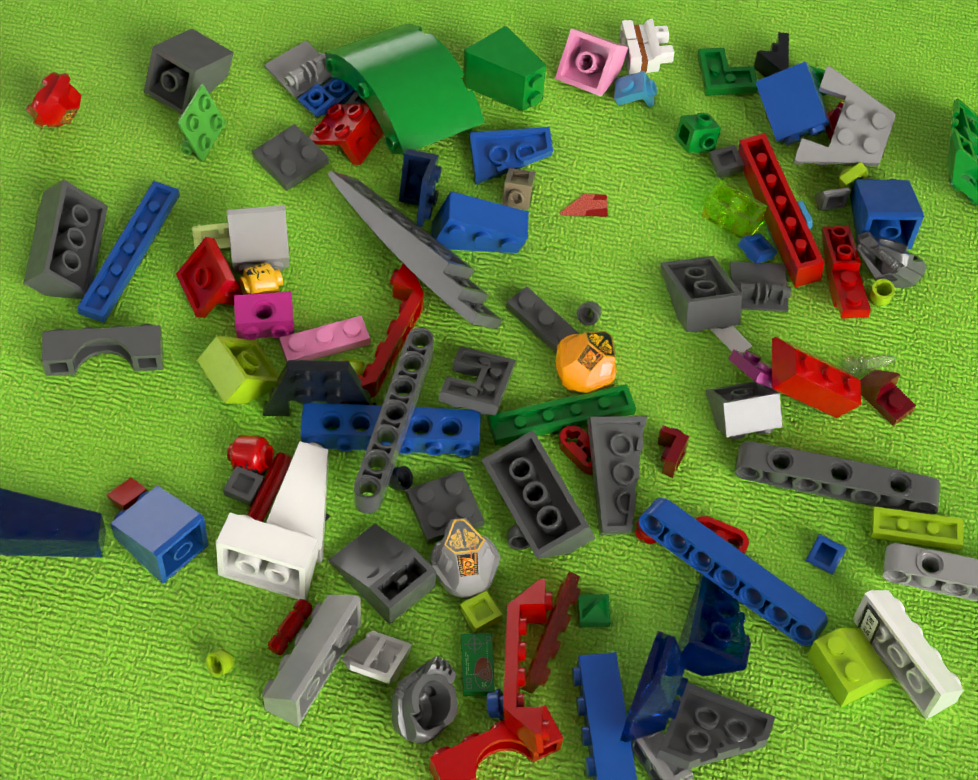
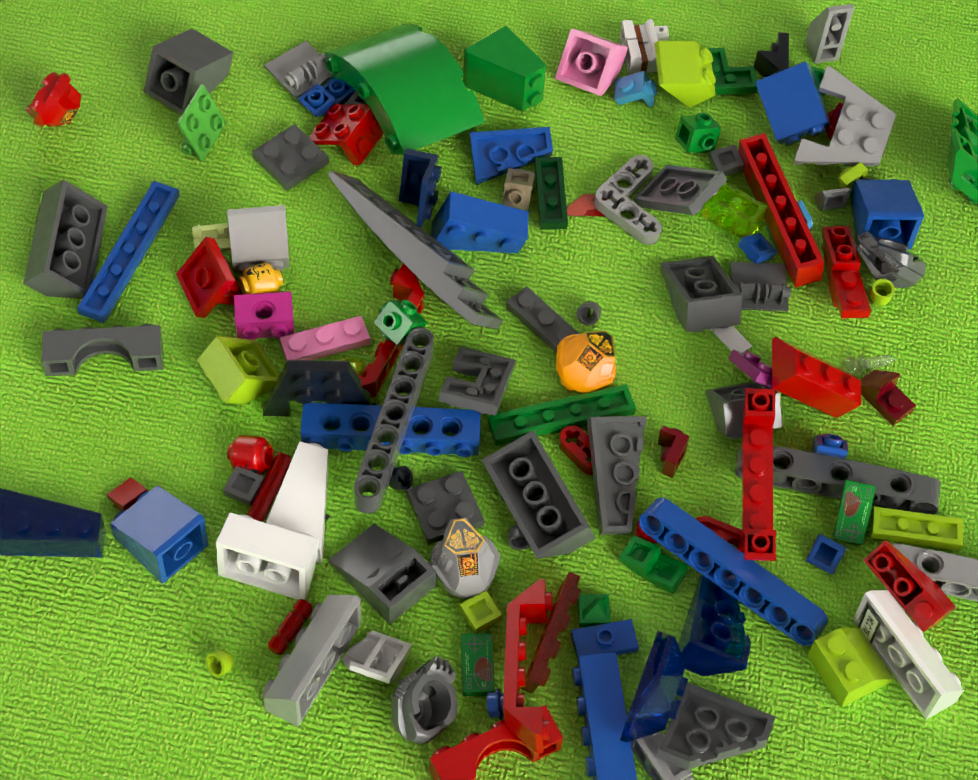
(398, 319): none -> green brick
(551, 193): none -> dark green plate
(605, 638): none -> blue plate
(620, 200): none -> light grey beam
(649, 563): none -> green slope
(680, 189): none -> dark grey plate
(685, 71): none -> lime slope
(757, 475): none -> red slope
(828, 33): none -> light grey slope
(830, 445): none -> blue slope
(854, 511): none -> green tile
(909, 586): none -> red slope

